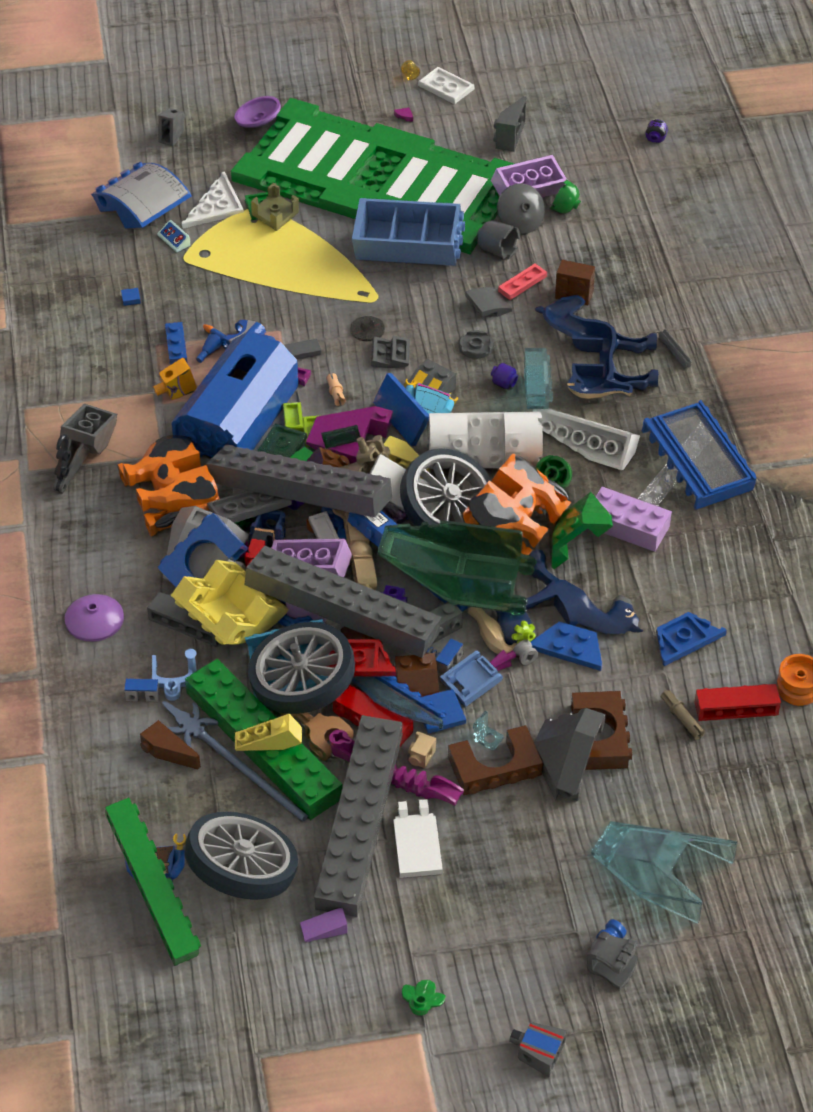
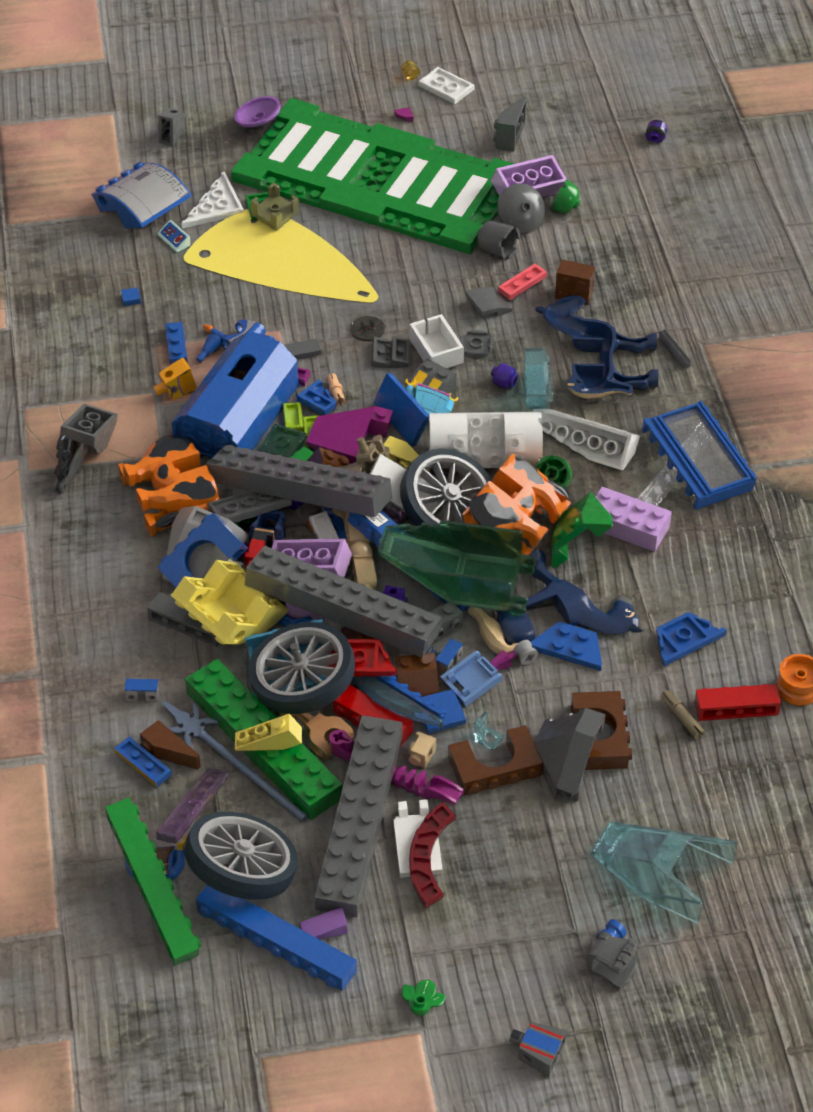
(94, 617): medium lavender dish -> none
(142, 761): none -> blue plate
(173, 686): light blue piece -> none
(191, 806): none -> clear purple plate
(278, 937): none -> blue brick
(317, 398): none -> blue wing
(341, 436): slope -> none
(408, 231): medium blue container -> none
(421, 851): none -> dark red tile
(439, 343): none -> white piece
(524, 632): lime plant -> none

